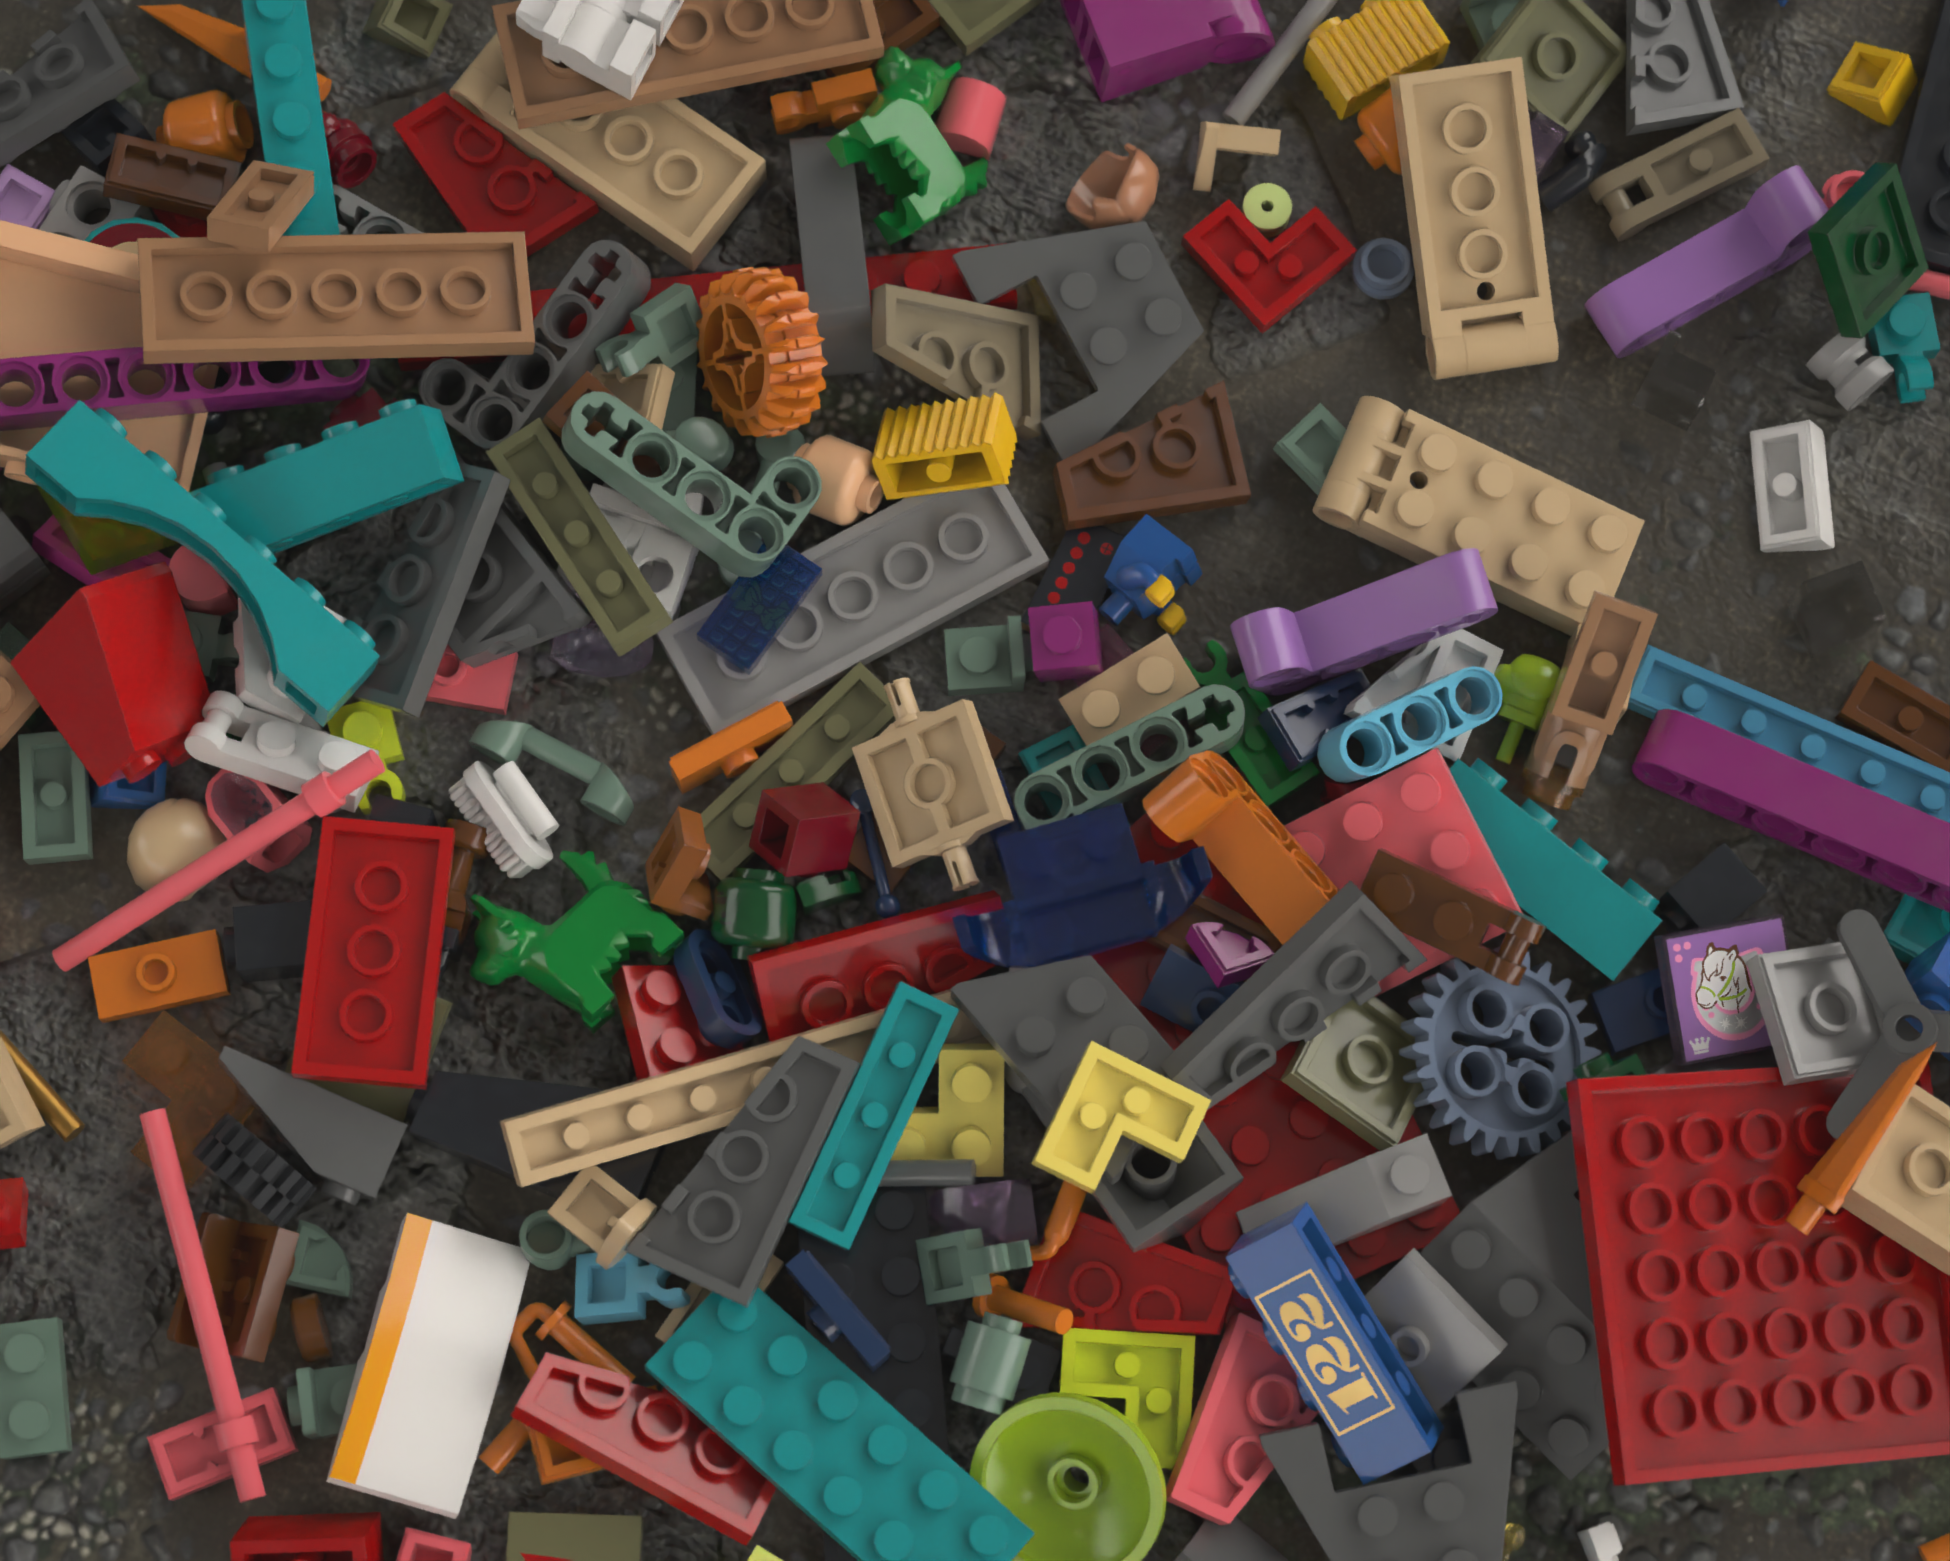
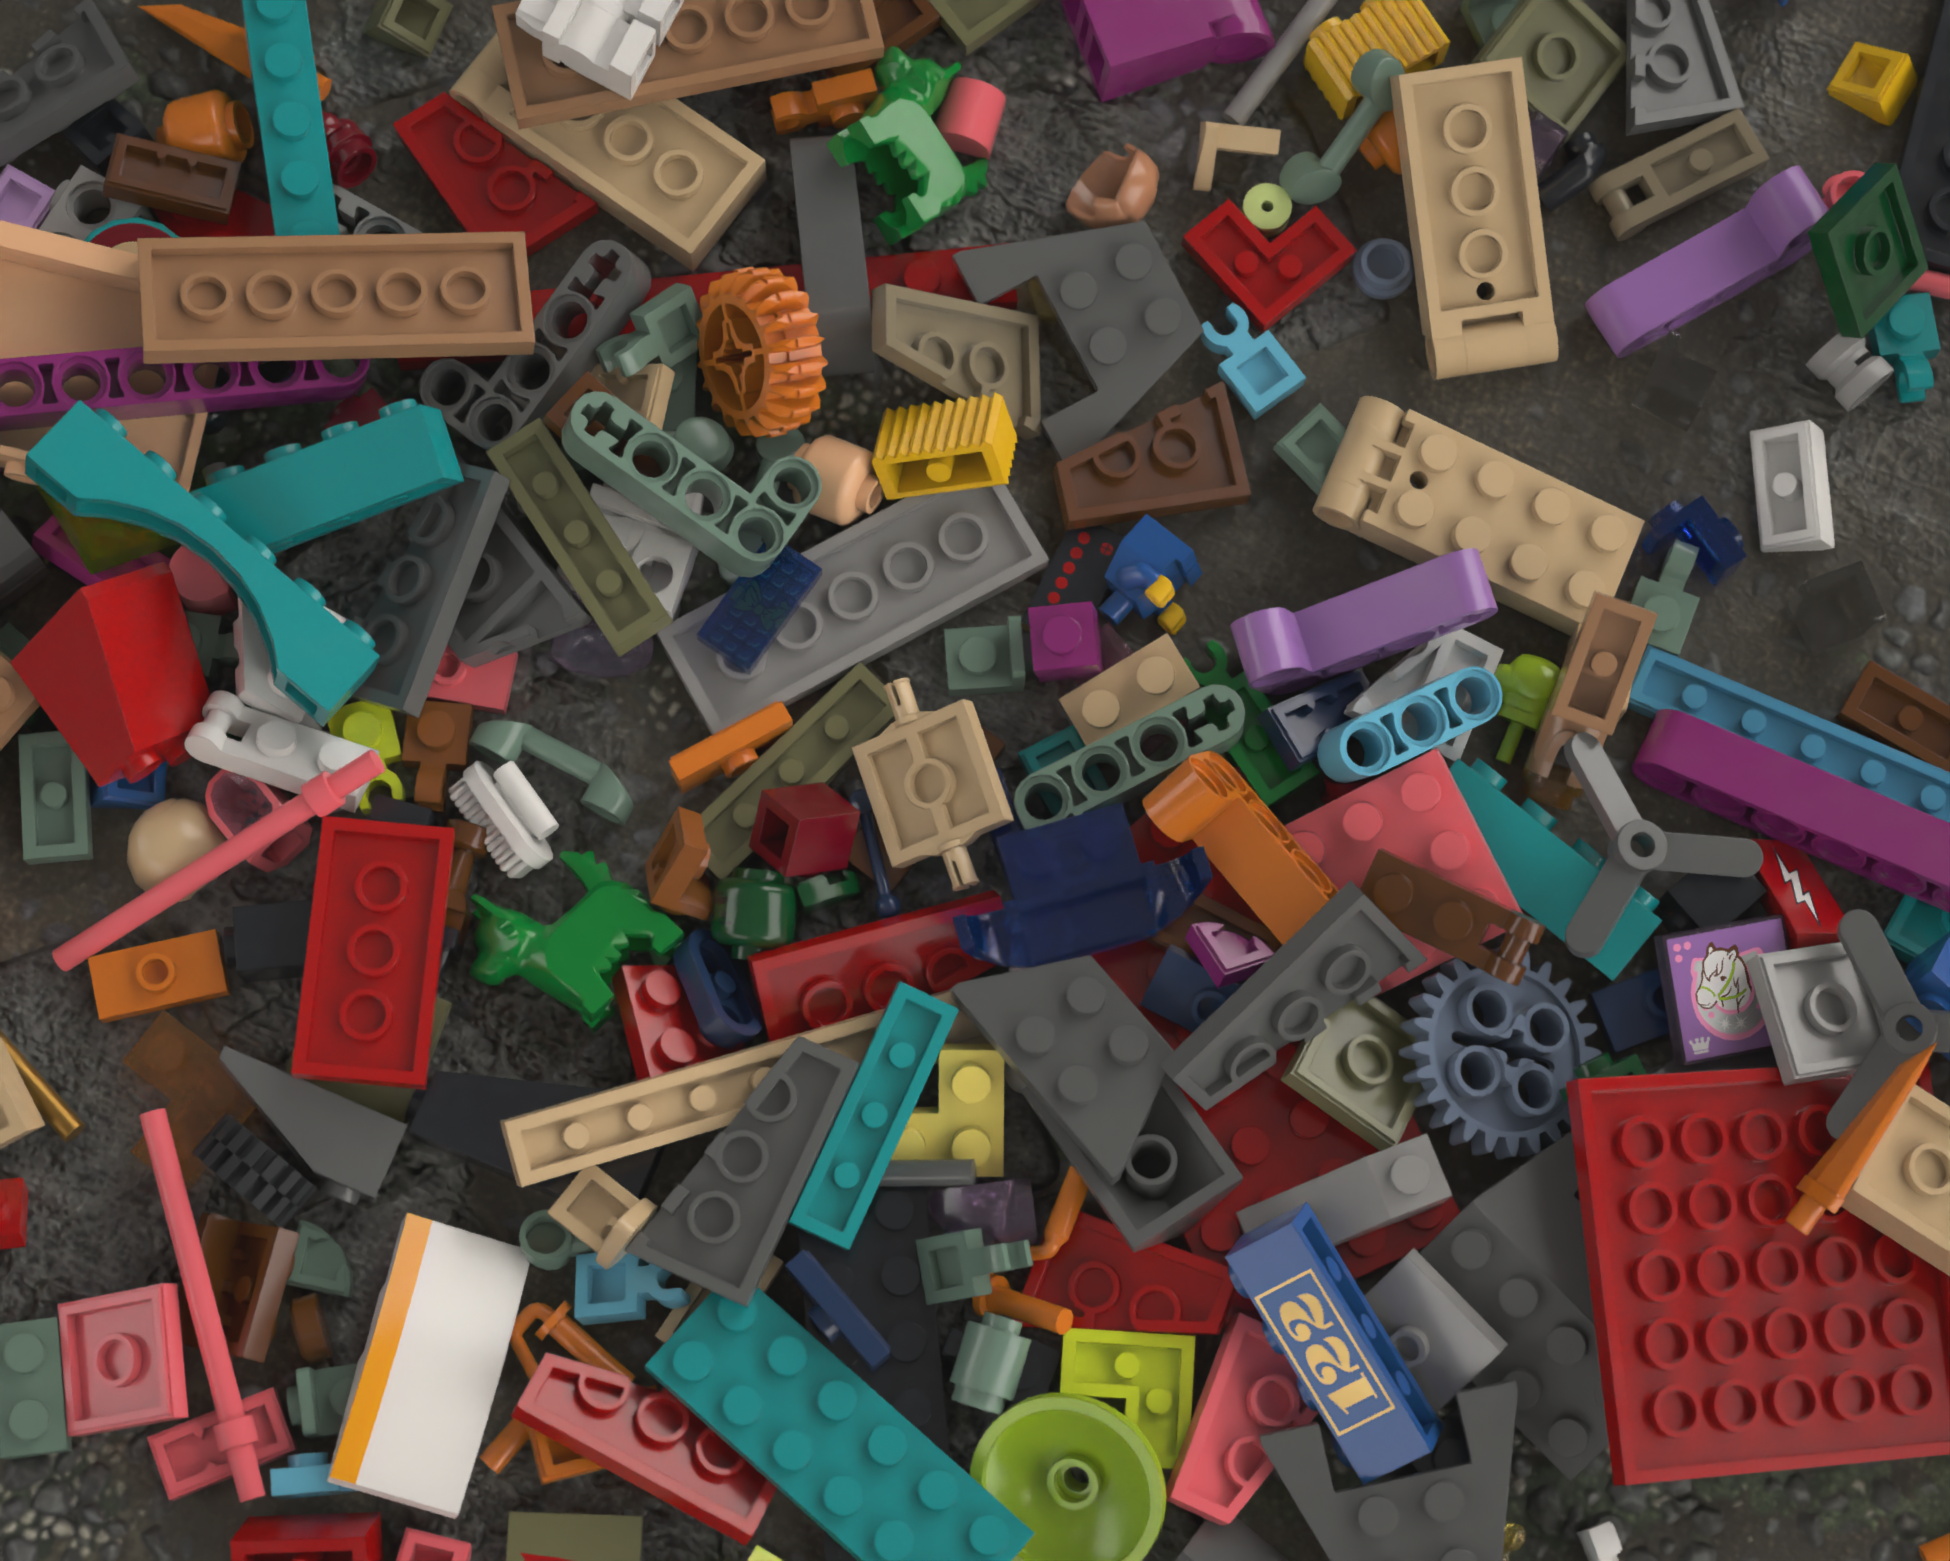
(122, 1360): none -> coral plate
(260, 206): medium nougat plate -> none
(304, 1478): none -> medium azure plate
(437, 745): none -> dark orange plate
(1114, 1099): light yellow plate -> none
(1257, 368): none -> medium azure plate
(1316, 179): none -> sand green bar
(1623, 868): none -> dark grey piece
(1668, 600): none -> sand green plate
(1699, 526): none -> clear blue bracket
(1798, 894): none -> red slope

